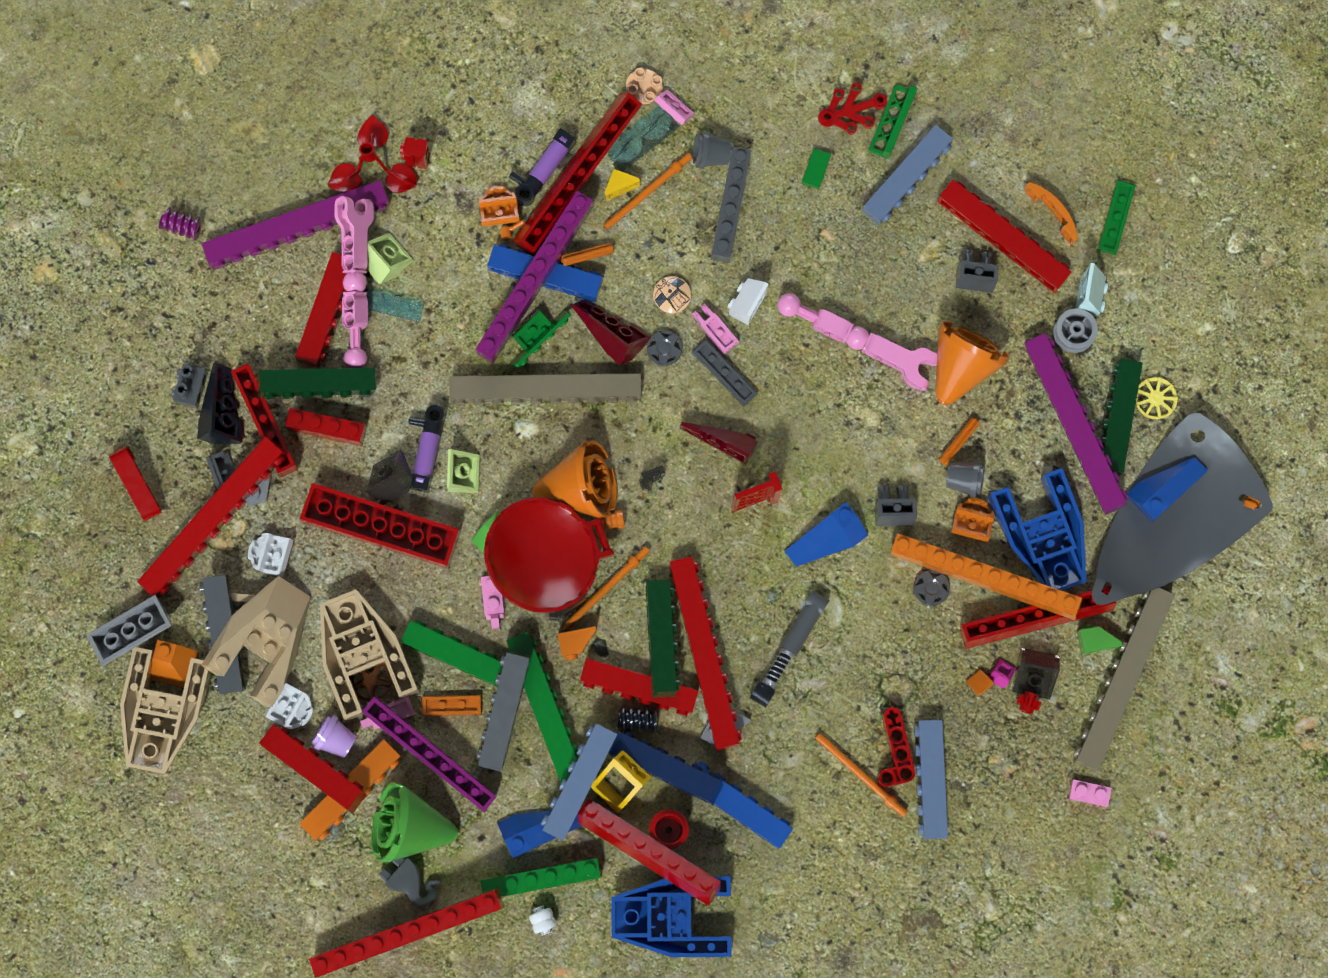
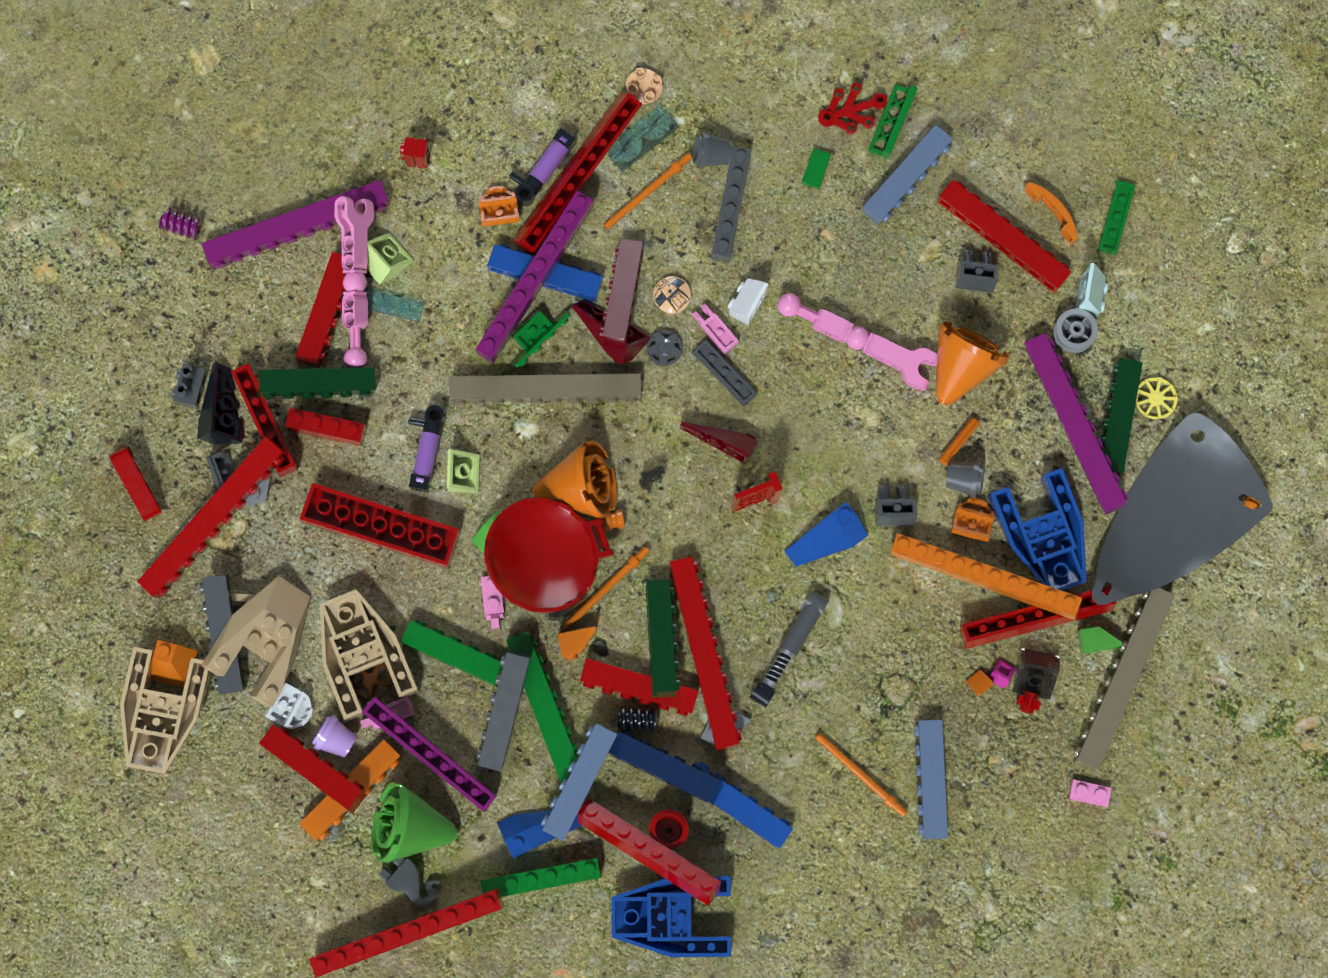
(129, 630): light grey slope -> none
(270, 554): white slope -> none
(372, 135): red plant -> none
(390, 478): clear smoke slope -> none
(451, 705): orange tile -> none
(505, 232): orange hand -> none
(542, 920): white piece -> none
(587, 254): orange axle -> none
(619, 184): yellow slope -> none
(623, 293): none -> brick
(636, 776): yellow window -> none
(674, 107): bright pink plate -> none
(902, 744): red beam -> none
(931, 588): dark grey wheel -> none
(1161, 490): blue wedge -> none

